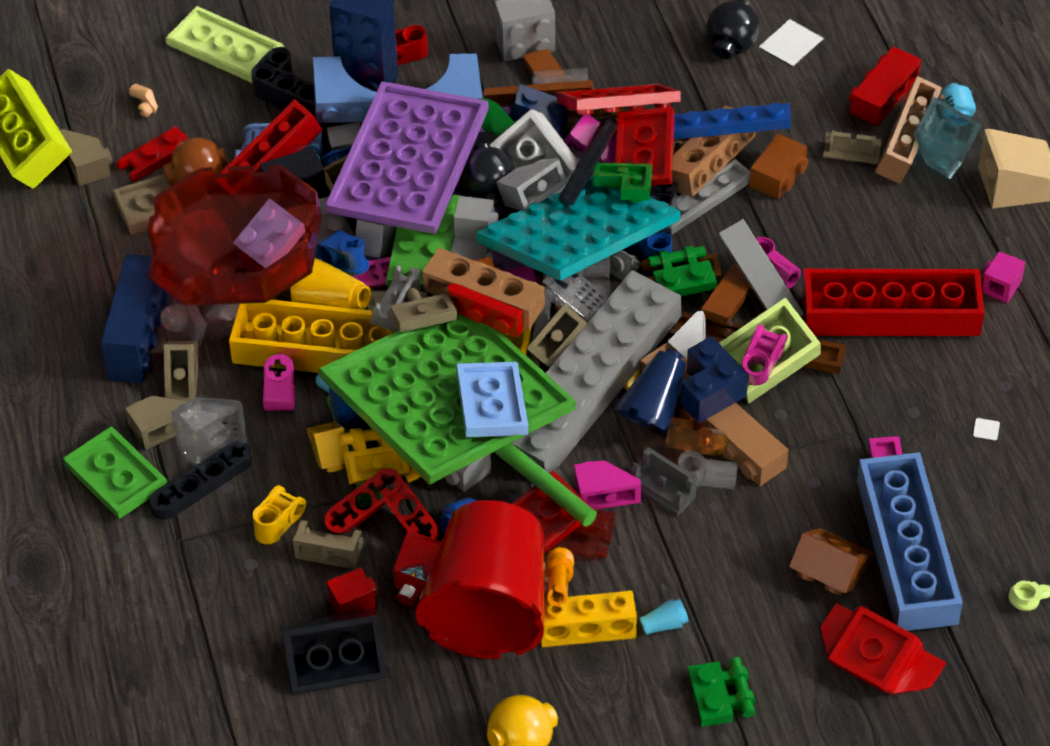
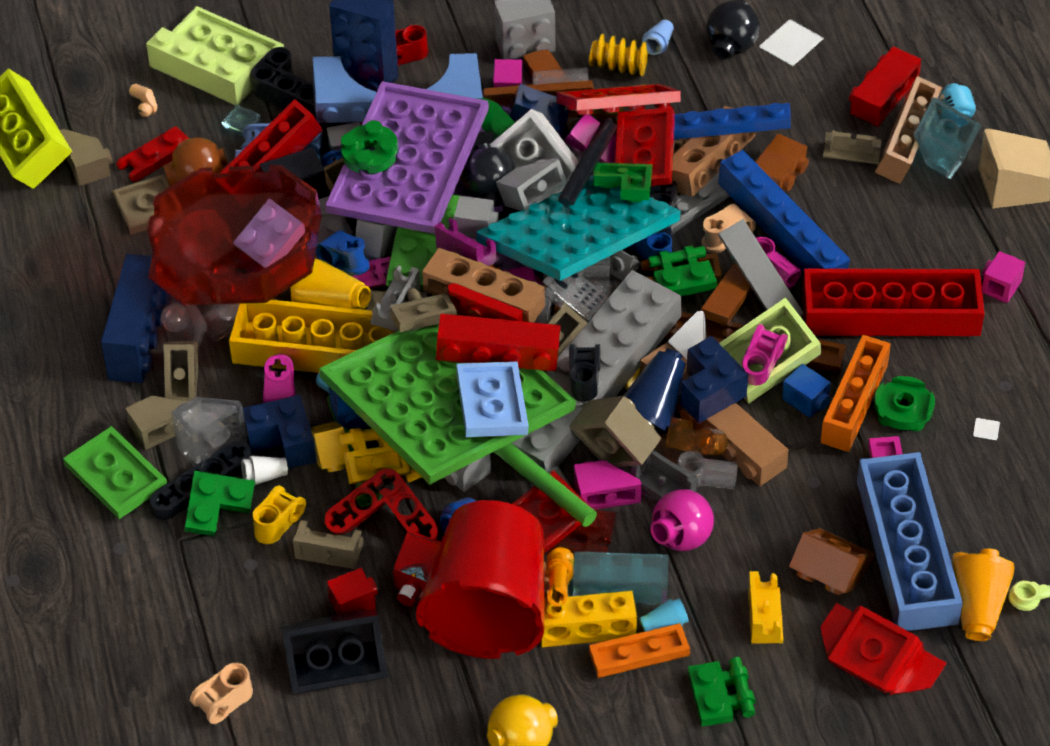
(199, 66): none -> yellowish green brick
(213, 493): none -> green plate
(221, 694): none -> light nougat piece
(239, 118): none -> clear light blue tile
(263, 468): none -> white cone
(283, 425): none -> dark blue brick
(369, 135): none -> green plate
(461, 244): none -> magenta hinge
(497, 340): none -> red brick
(507, 72): none -> dark pink brick
(584, 371): none -> black piece
(615, 431): none -> dark tan brick
(619, 55): none -> yellow piece
(622, 572): none -> clear light blue brick
(639, 650): none -> orange plate
(658, 37): none -> light blue cone
(682, 520): none -> dark pink brick
(720, 221): none -> light nougat piece
(764, 610): none -> yellow hinge
(779, 215): none -> blue brick
(806, 391): none -> blue brick
(855, 393): none -> orange brick
(901, 417): none -> green plate
(983, 587): none -> light orange cone

